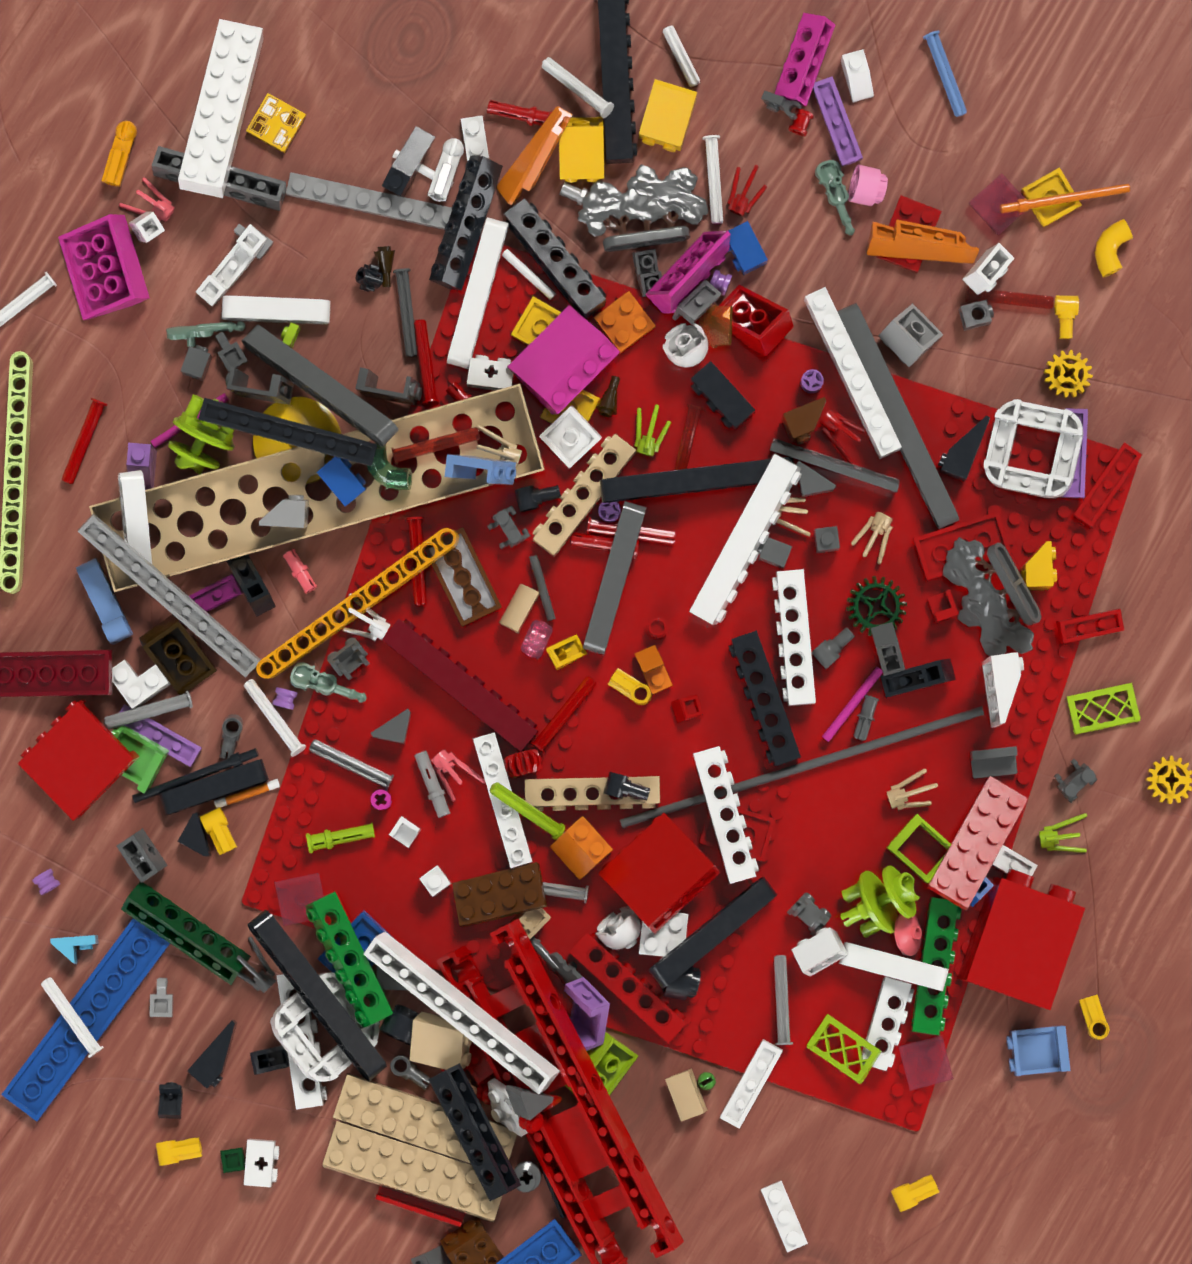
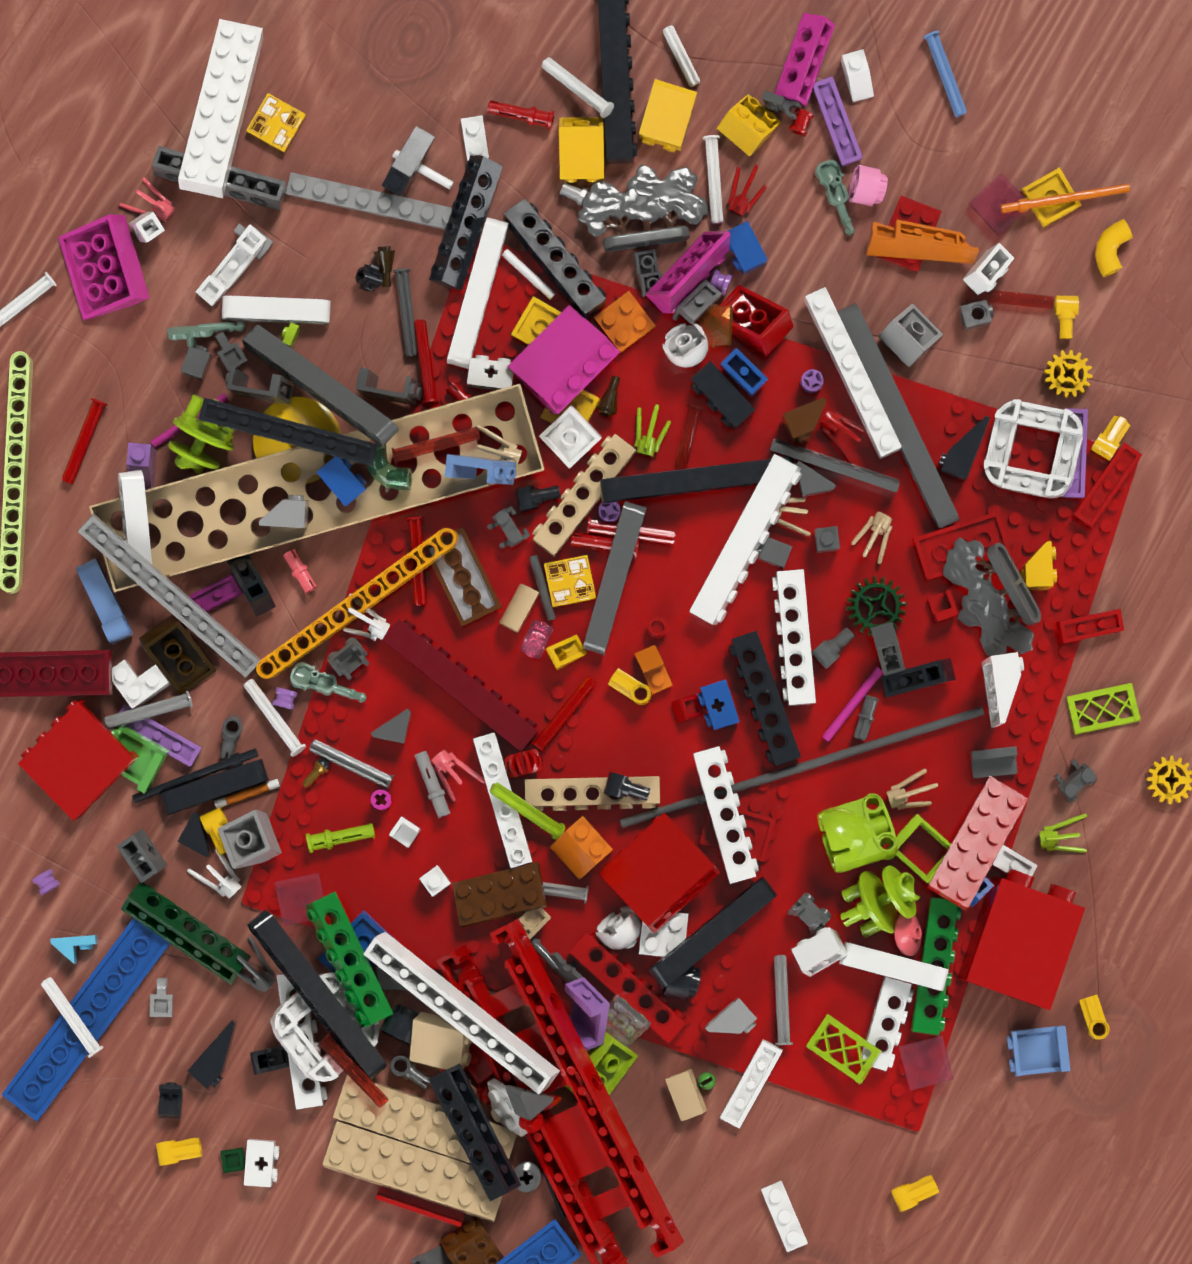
(119, 153): light orange piece -> none
(228, 885): none -> white plant
(249, 840): none -> light grey slope
(321, 767): none -> pearl gold piece
(353, 1071): none -> clear red axle
(446, 169): white piece -> none
(533, 159): orange wedge -> none
(570, 581): none -> yellow tile
(625, 1021): none -> clear plate
(720, 692): none -> blue brick
(733, 1019): none -> light grey slope
(743, 372): none -> blue brick
(748, 124): none -> yellow slope
(857, 833): none -> lime piece
(1109, 440): none -> yellow piece

